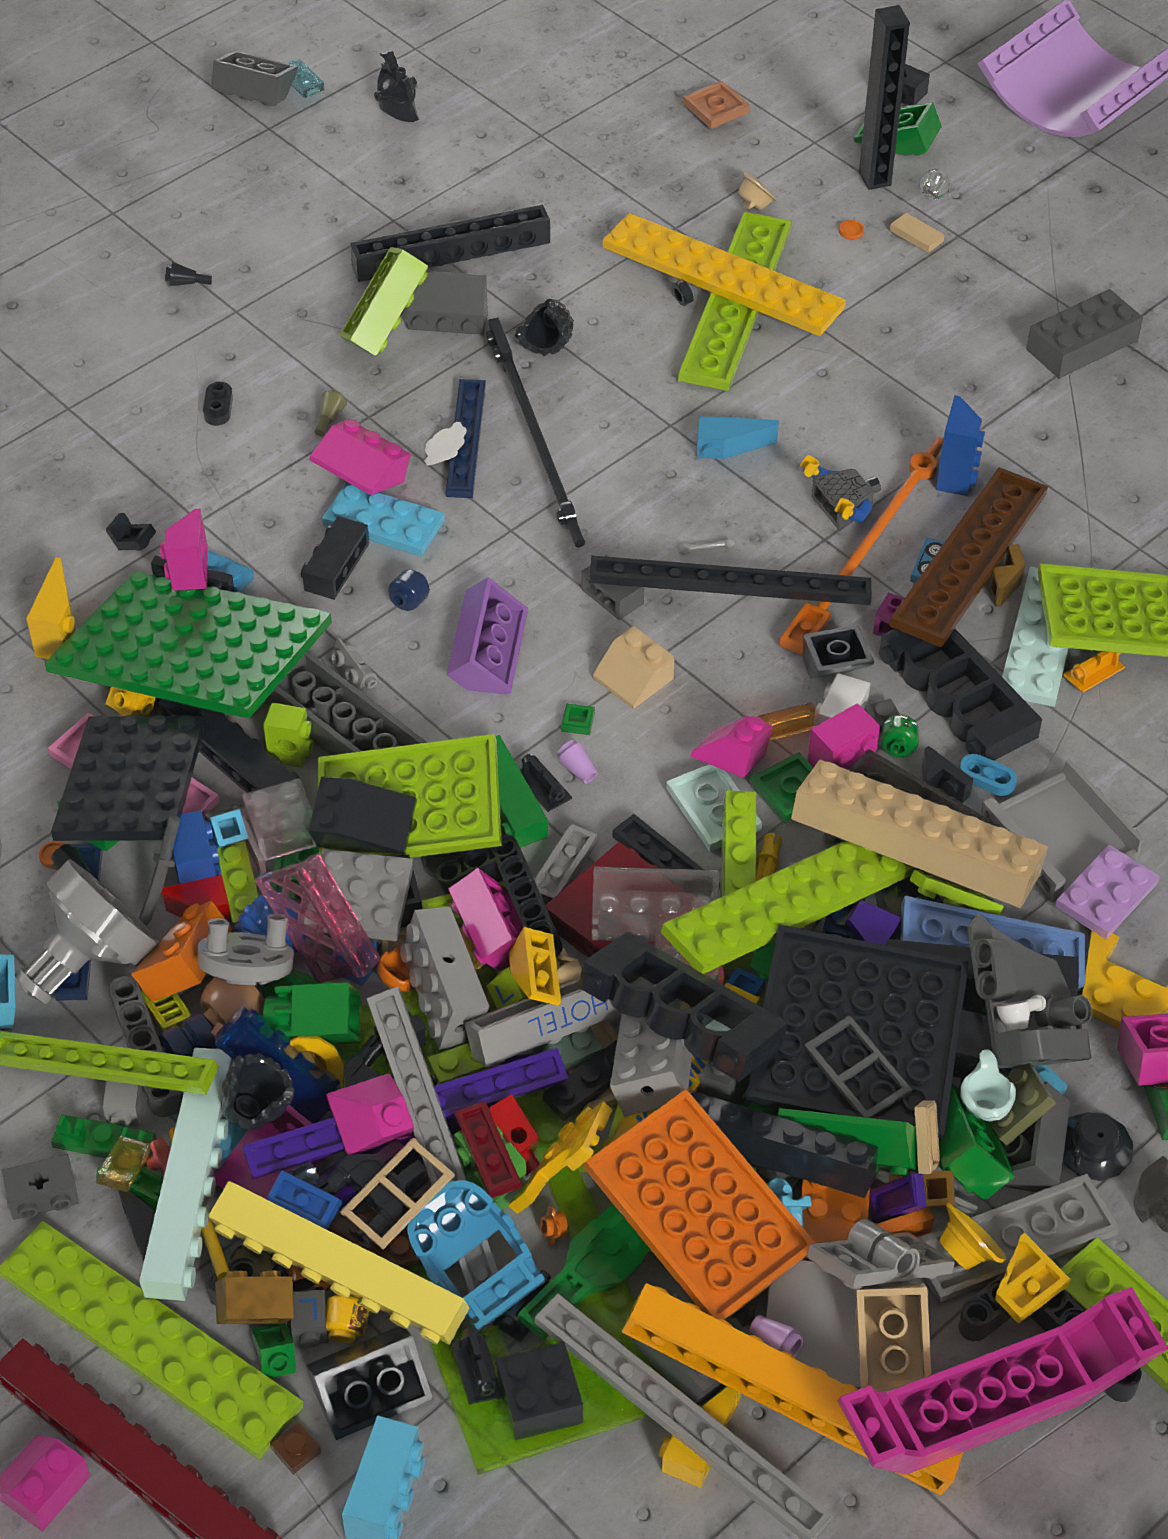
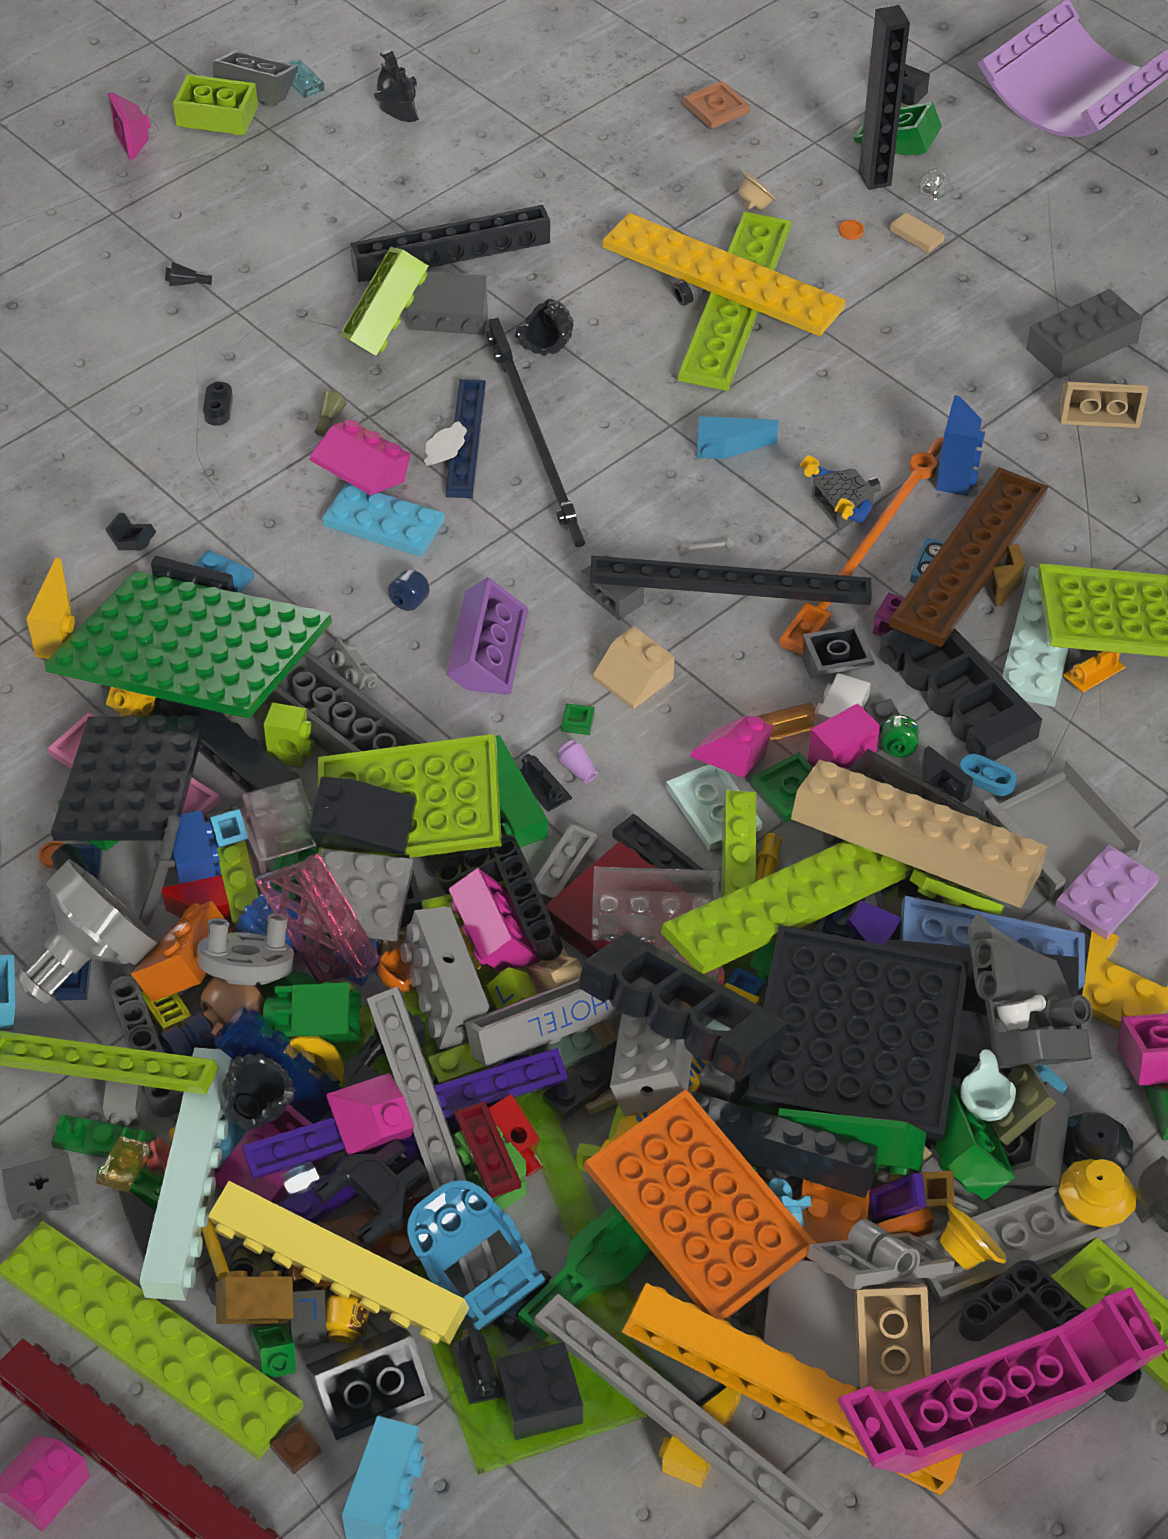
(129, 124): none -> dark pink slope
(186, 553): dark pink slope -> none
(215, 104): none -> lime brick
(304, 1200): blue plate -> none
(335, 557): black brick -> none
(414, 1208): tan window -> none
(535, 966): yellow slope -> none
(553, 1225): orange plate -> none
(570, 1151): yellow wing -> none
(777, 1335): lavender cone -> none
(839, 1080): dark grey window -> none
(927, 1137): tan tile -> none
(1029, 1280): yellow wing -> none
(1094, 1200): none -> yellow hat
(1102, 404): none -> tan slope

